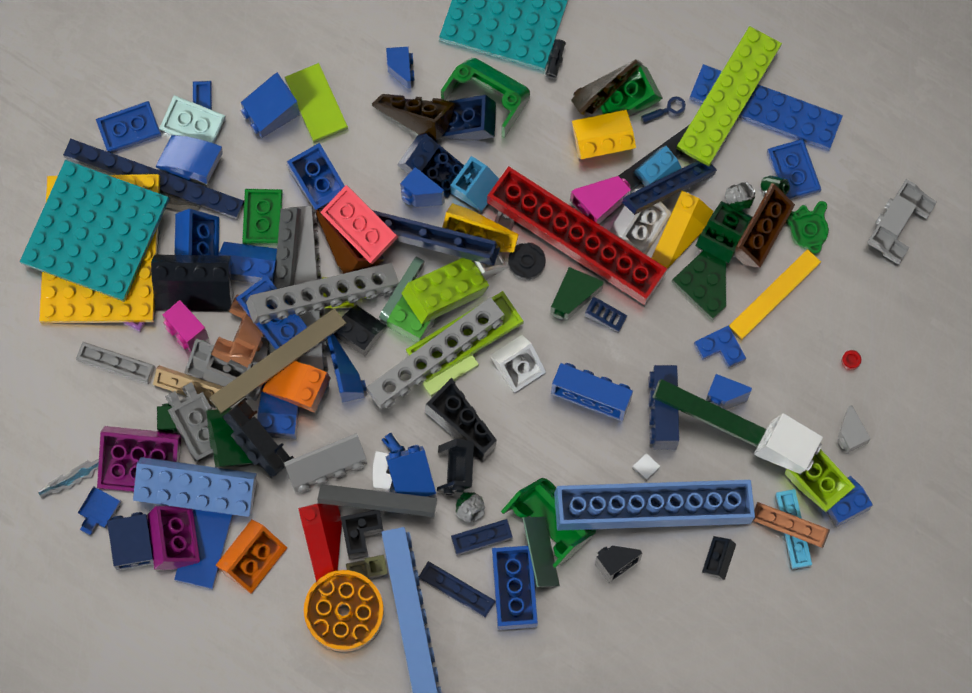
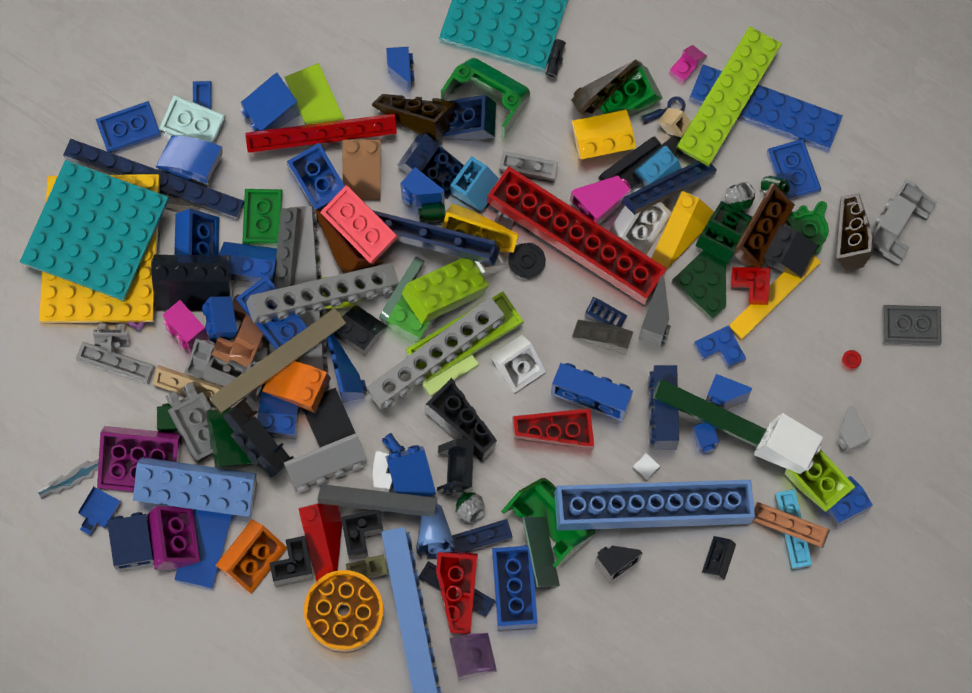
(111, 338): none -> light grey hips
(219, 318): none -> blue slope
(296, 567): none -> black brick
(321, 133): none -> red plate
(330, 419): none -> black tile
(362, 168): none -> medium nougat slope
(432, 212): none -> dark green brick
(434, 535): none -> medium blue cone
(457, 583): none -> red wedge
(472, 655): none -> clear purple slope
(529, 165): none -> light grey plate
(560, 428): none -> red wedge
(574, 293): dark green slope -> none
(603, 335): none -> clear smoke slope
(630, 159): none -> black beam
(655, 325): none -> dark grey slope
(674, 122): none -> tan brick
(688, 63): none -> dark pink slope
(705, 437): none -> blue brick
(754, 278): none -> red plate
(790, 251): none -> black slope
(854, 234): none -> dark brown wedge
(912, 324): none -> dark grey tile

